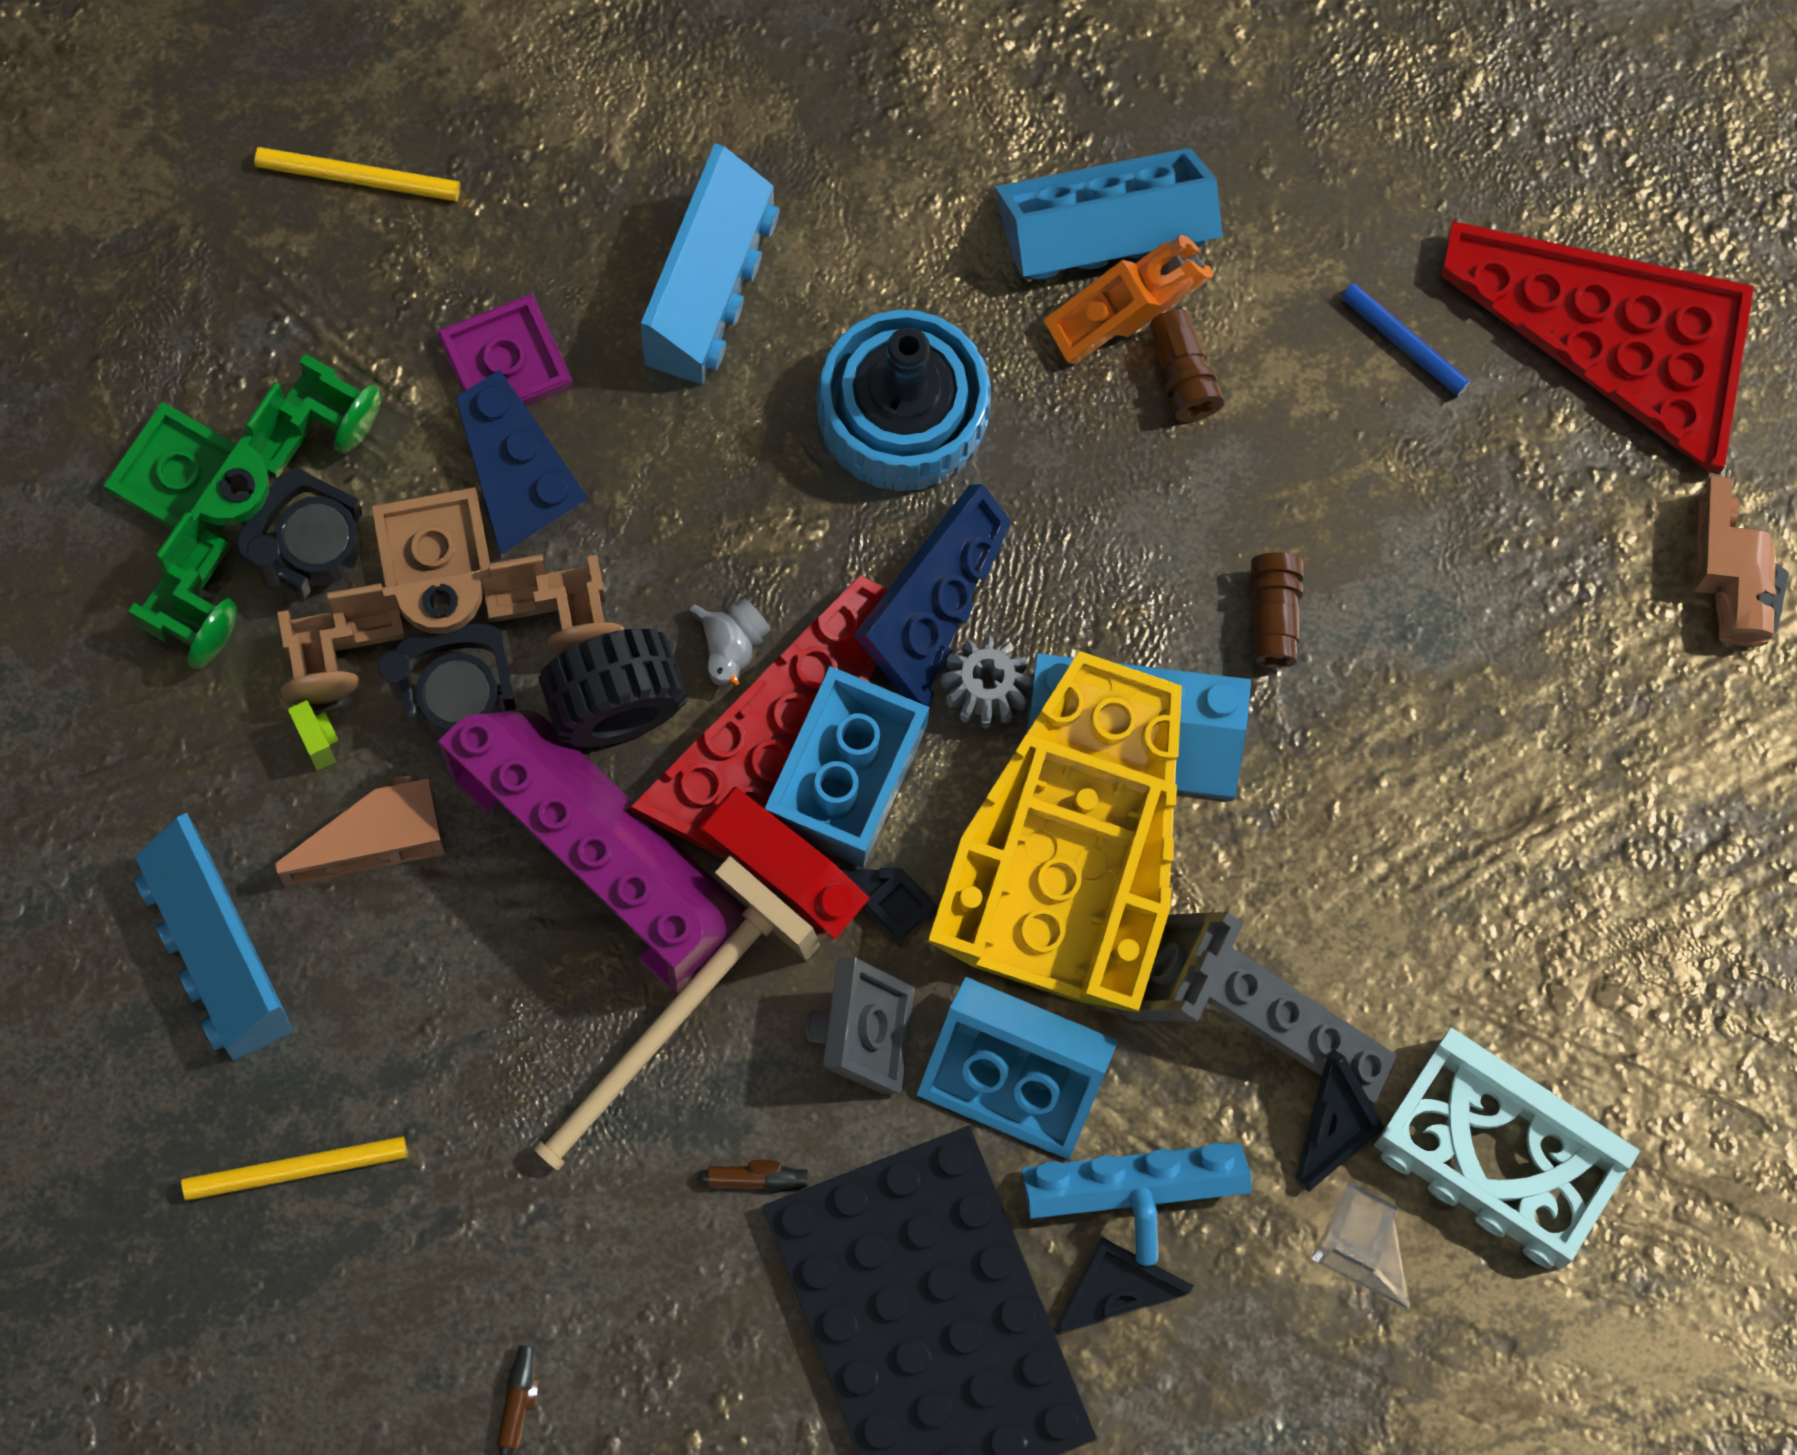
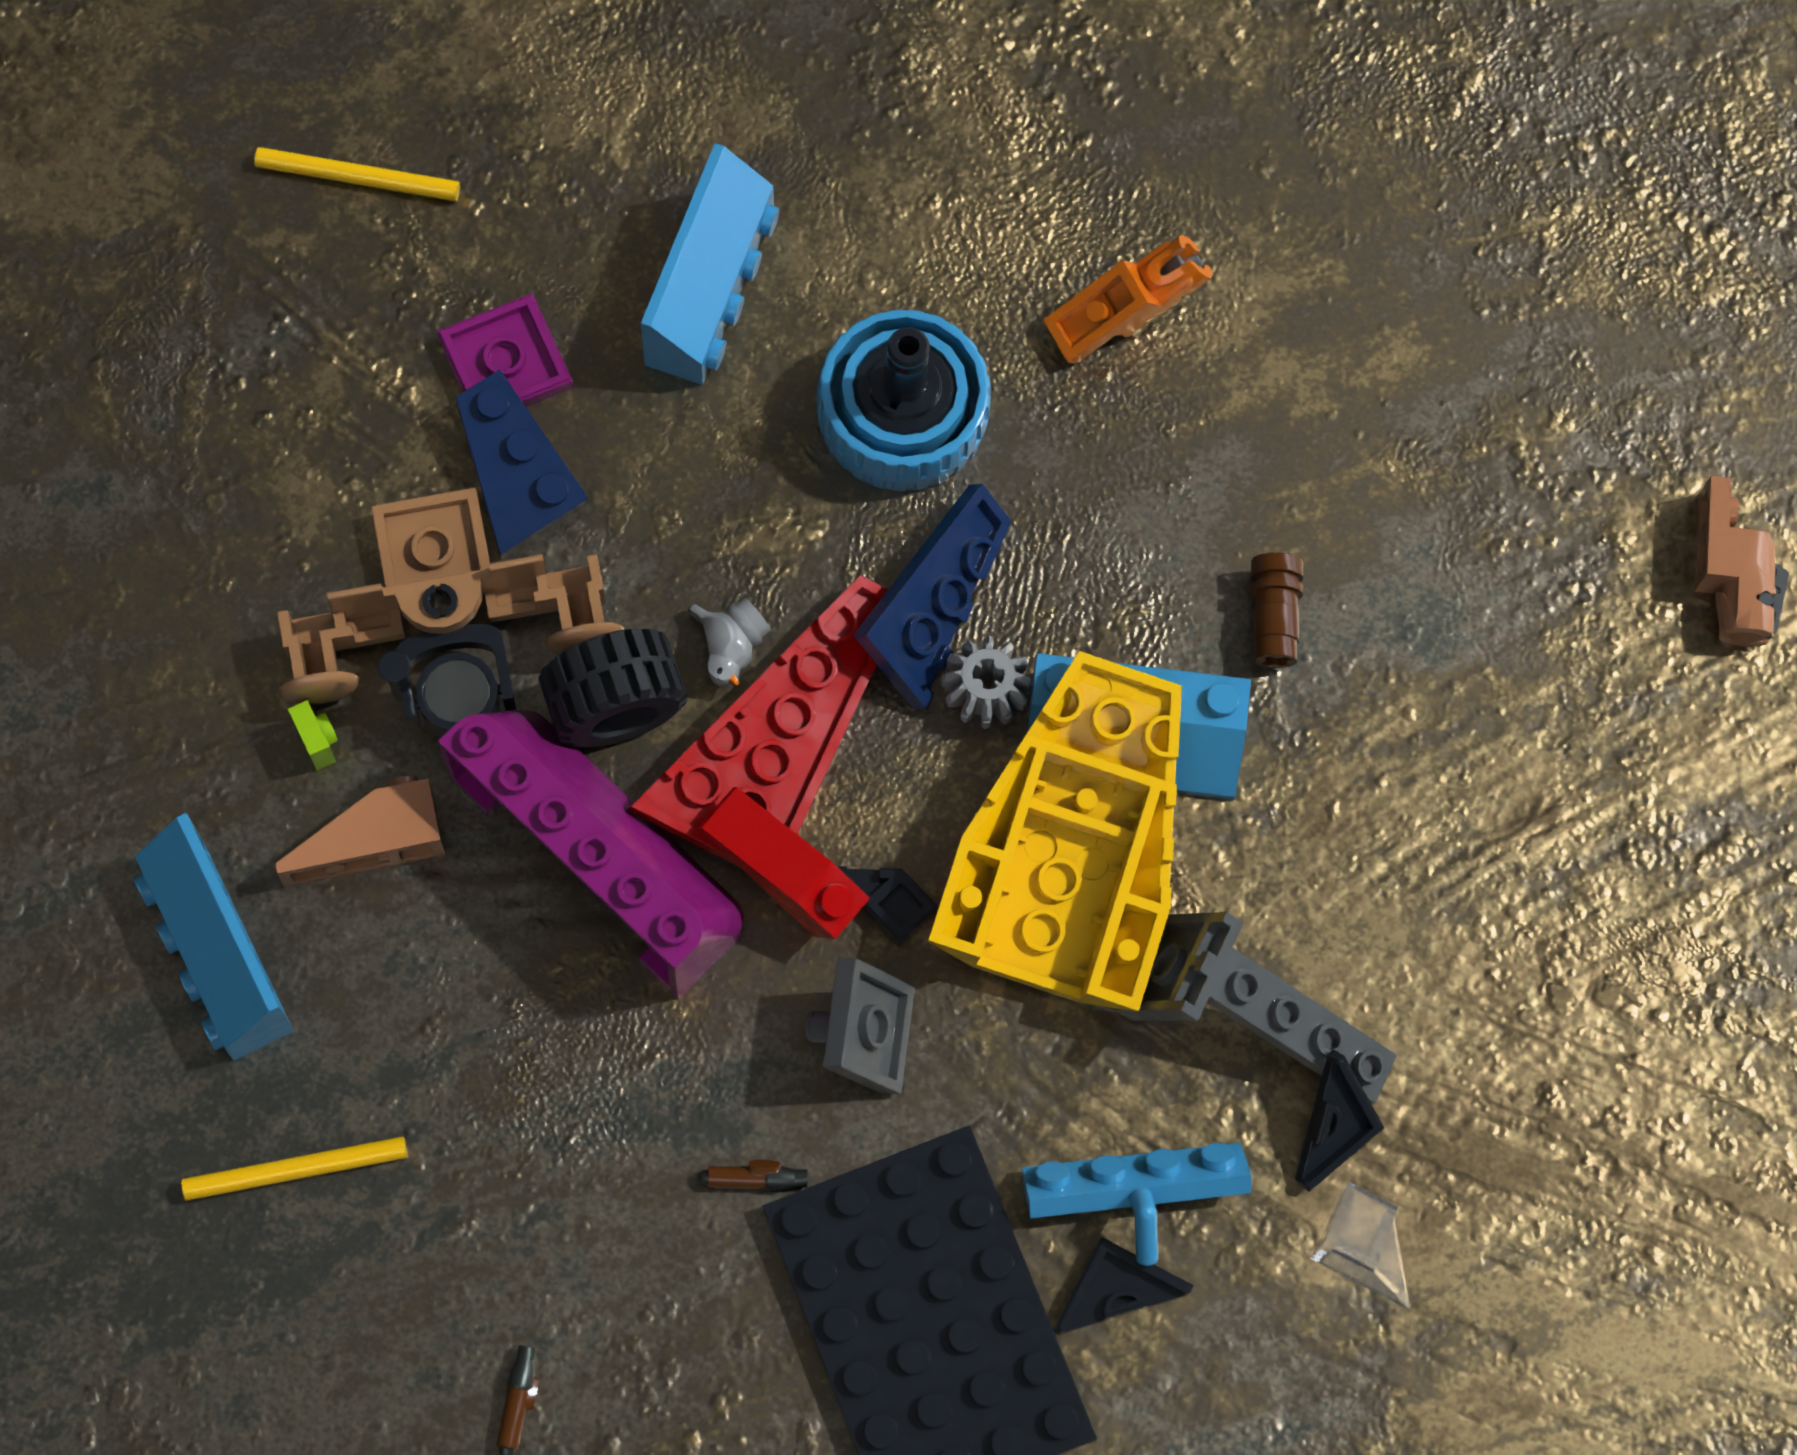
(190, 483): green piece -> none
(762, 915): tan tile -> none
(848, 765): dark azure slope -> none
(1016, 1067): dark azure slope -> none
(1108, 212): dark azure slope -> none
(1183, 360): reddish brown axle -> none
(1405, 339): blue bar -> none
(1581, 1137): light aqua fence -> none
(1634, 330): red wing -> none

